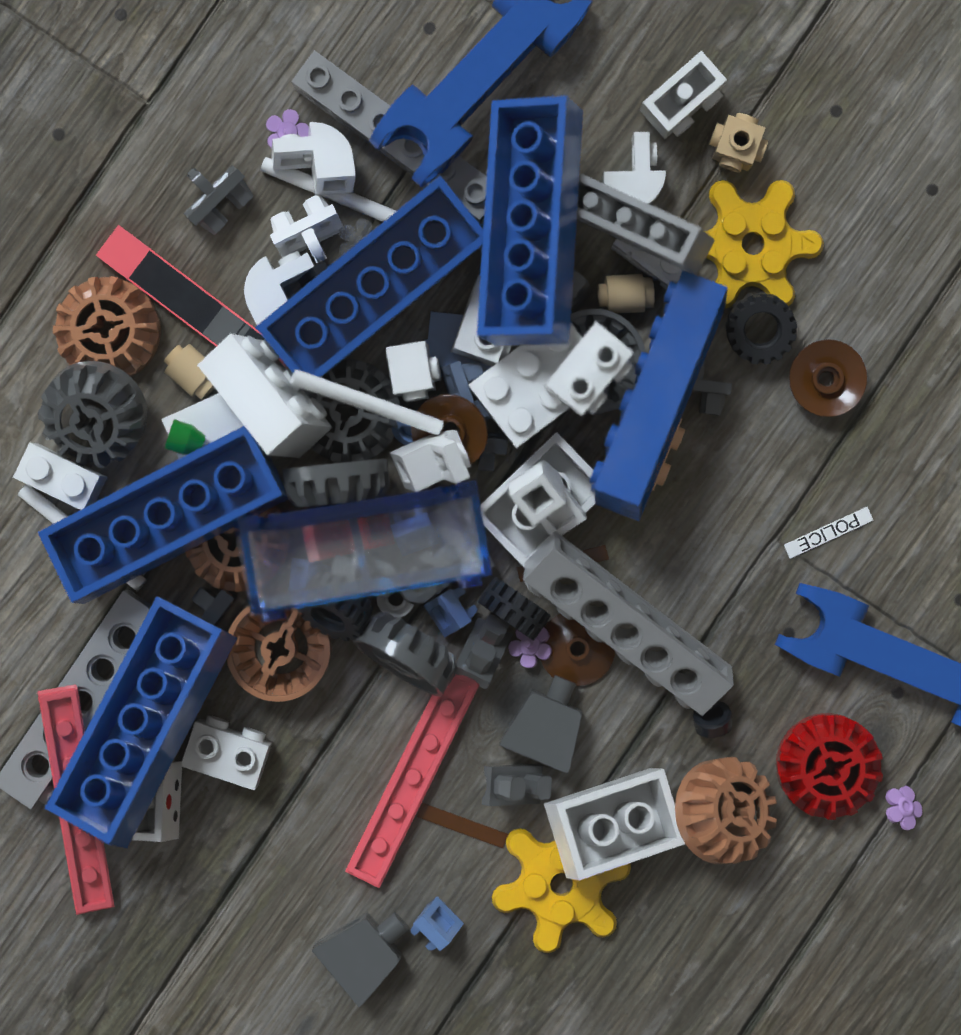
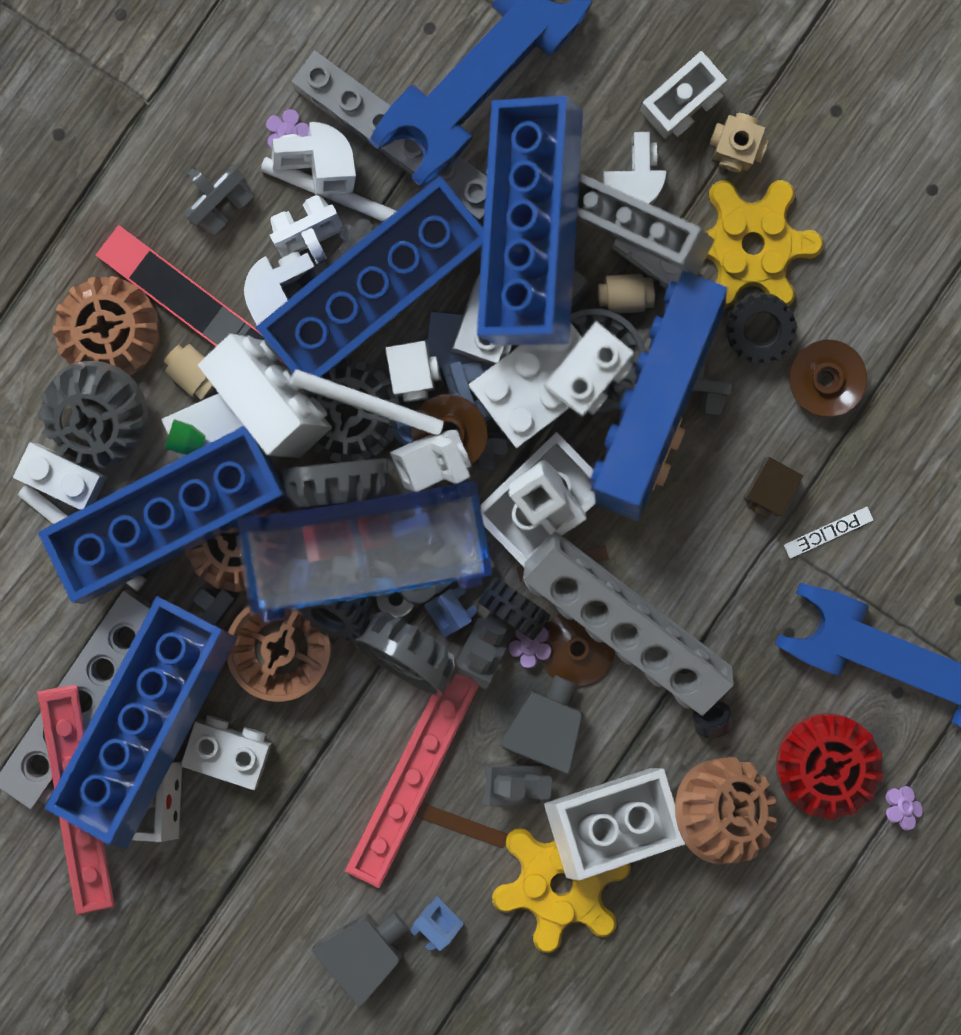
(772, 488): none -> dark brown brick

